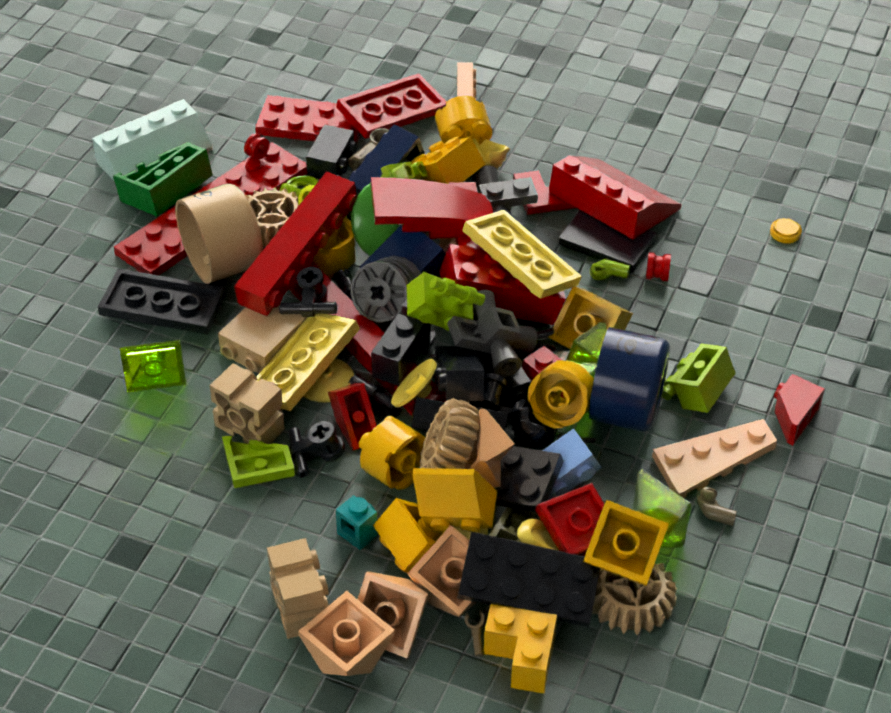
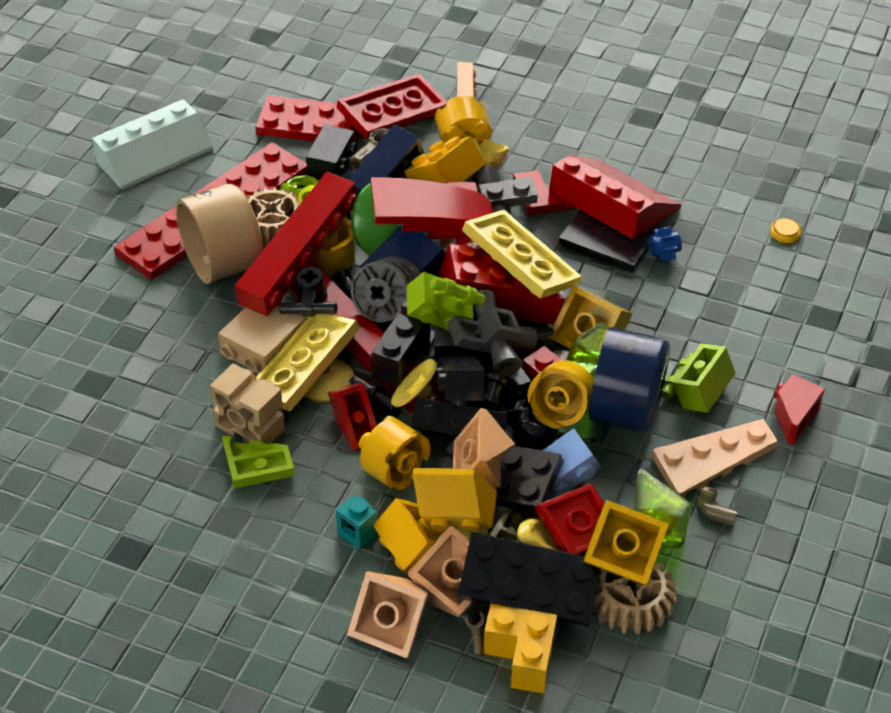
(153, 366): clear neon green slope -> none
(162, 301): black plate -> none
(164, 181): green wedge -> none
(256, 146): red bush -> none
(296, 584): tan brick -> none
(314, 445): black piece -> none
(346, 637): light nougat slope -> none
(405, 170): lime hips -> none
(450, 436): tan gear -> none
(607, 268): lime arm -> none
(658, 266): red wheel -> none
(665, 243): none -> blue gear

